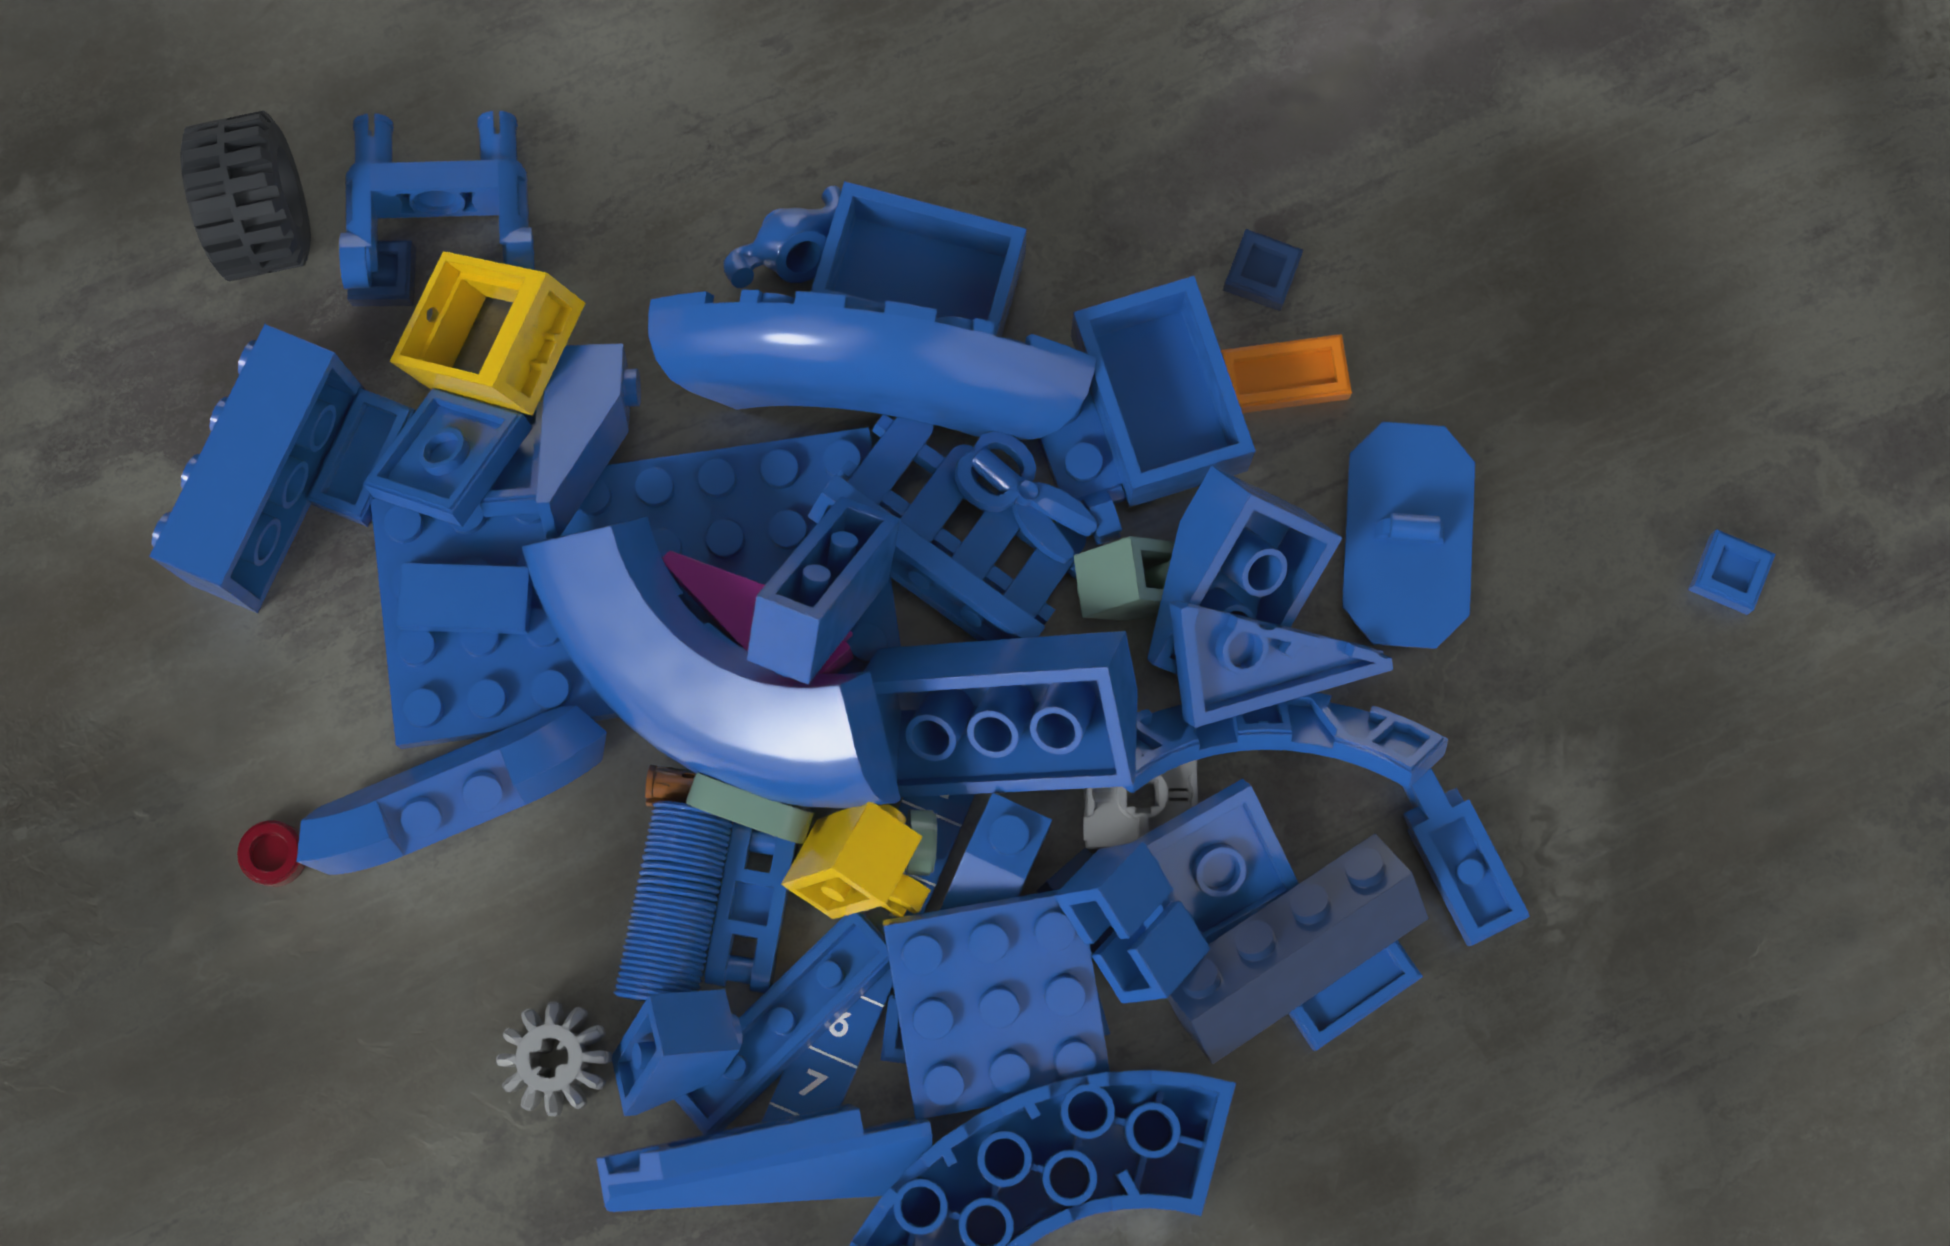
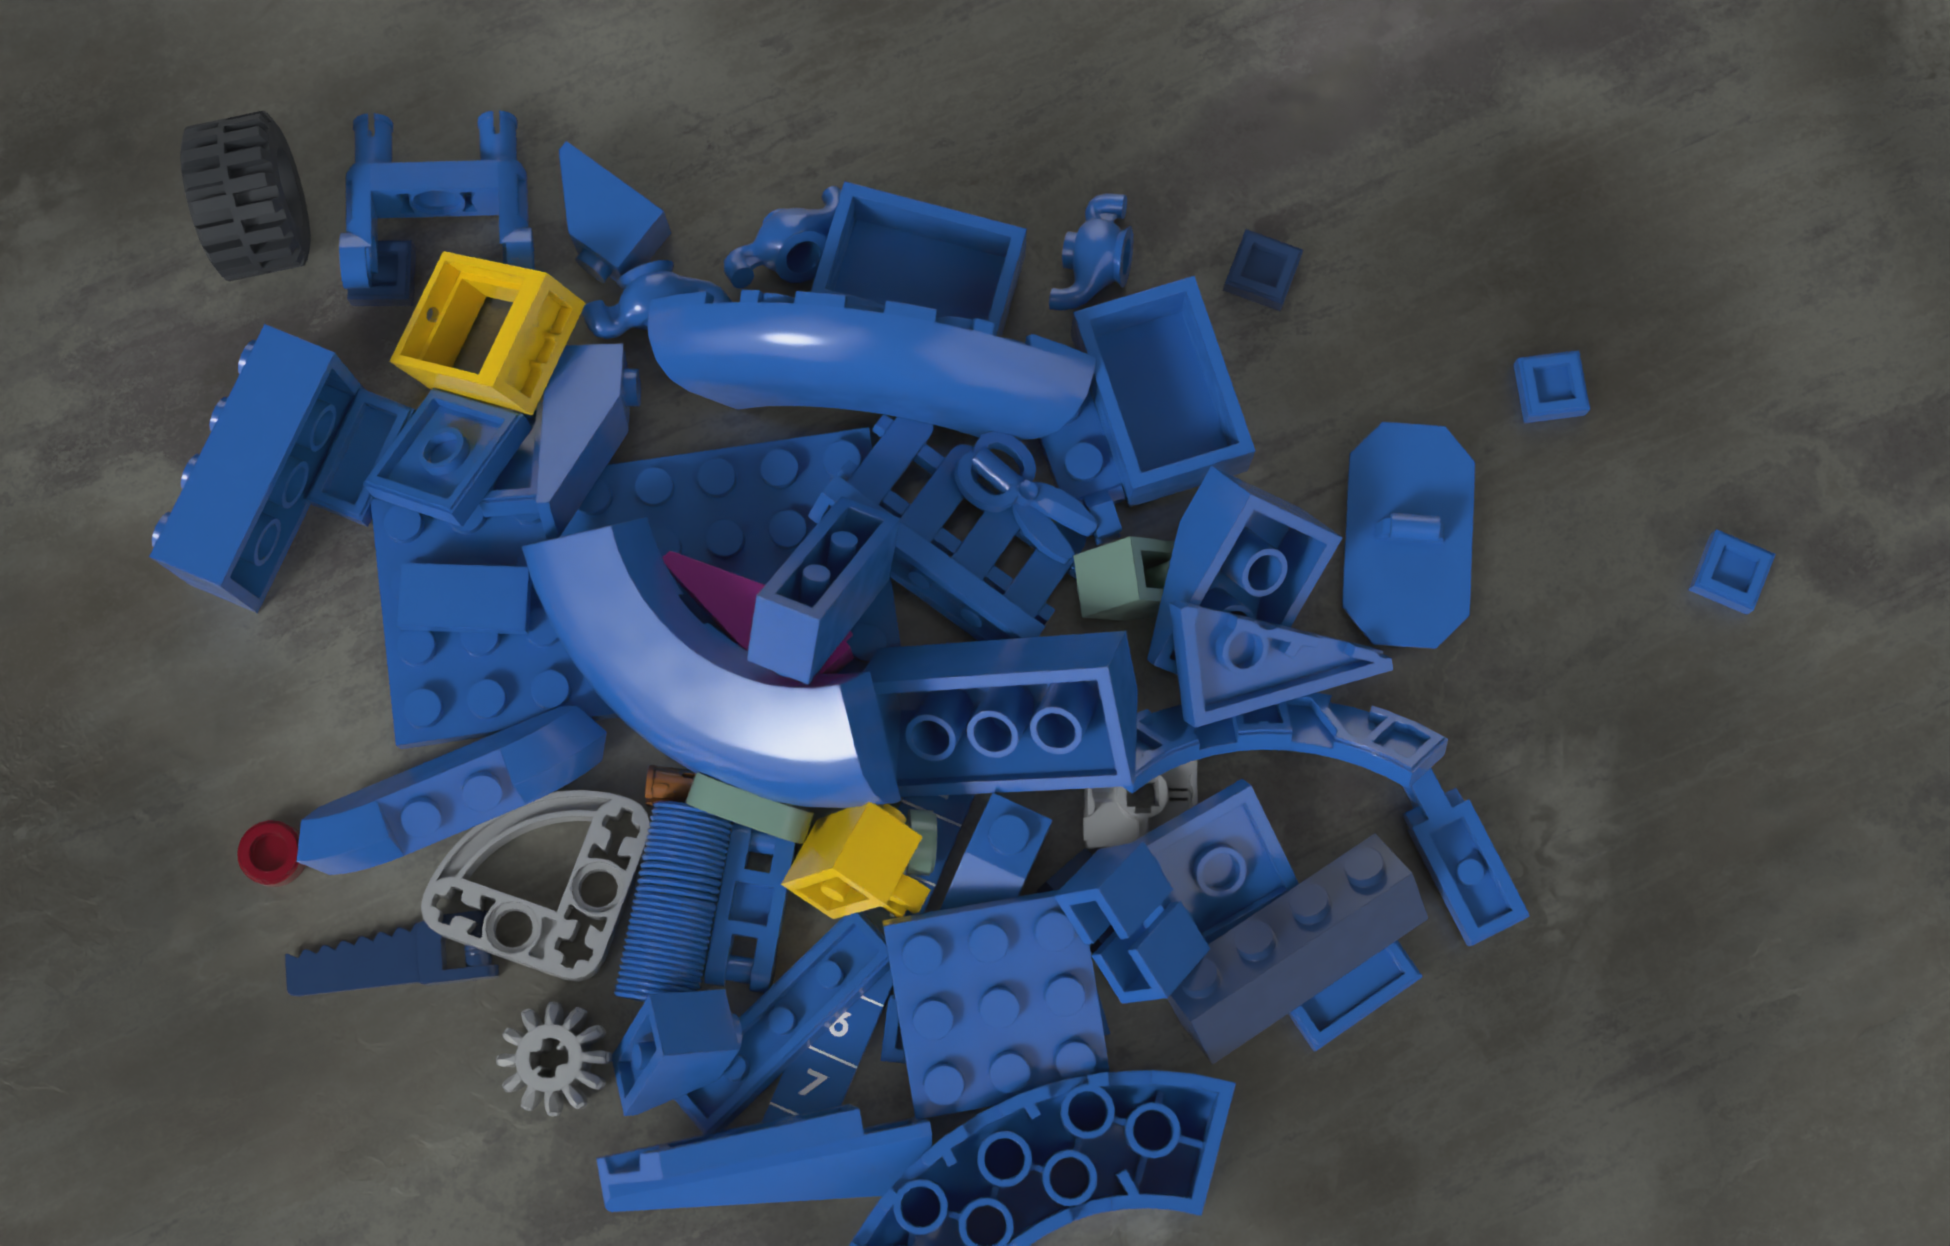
(388, 961): none -> dark blue piece
(548, 925): none -> light grey beam
(607, 218): none -> blue slope
(640, 286): none -> blue piece
(1096, 253): none -> blue piece
(1289, 373): orange tile -> none
(1551, 386): none -> blue tile

